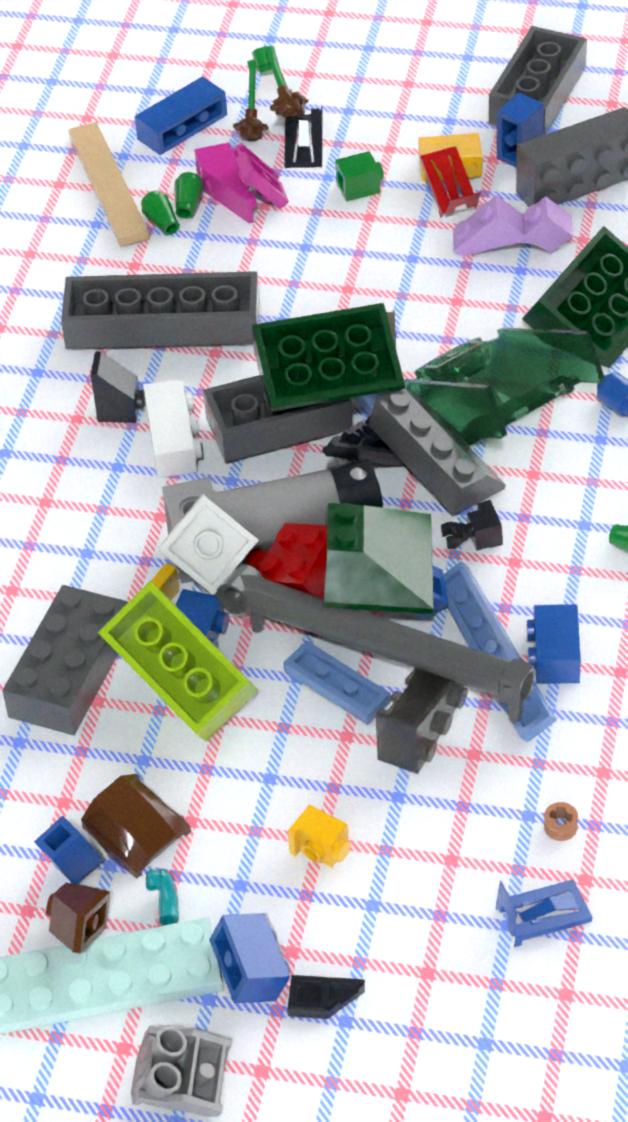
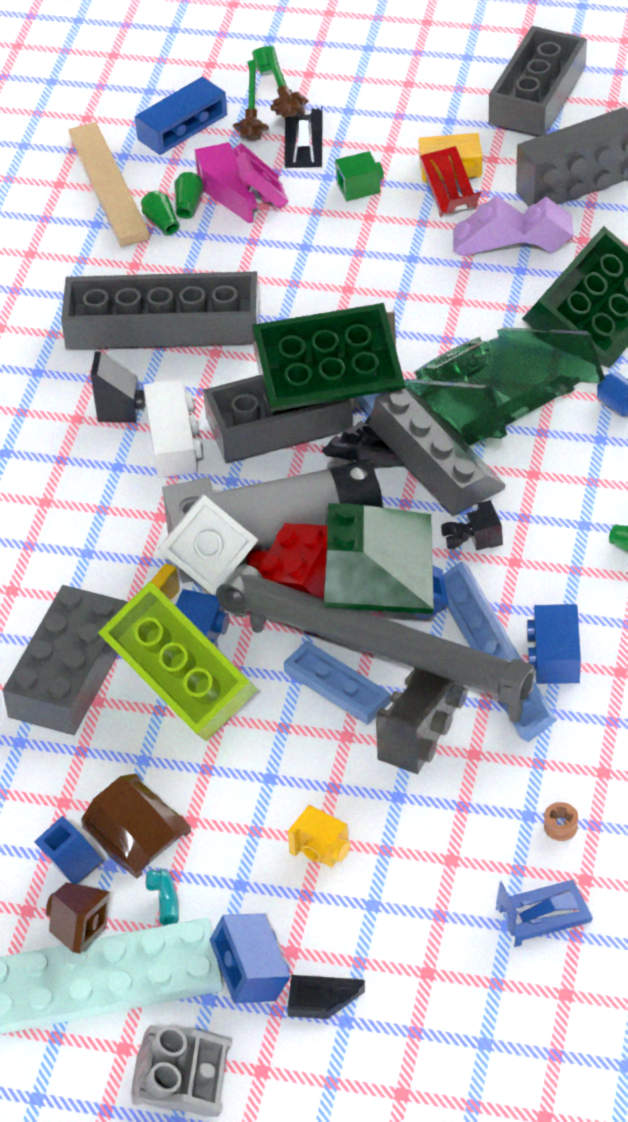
(516, 123): blue brick -> none

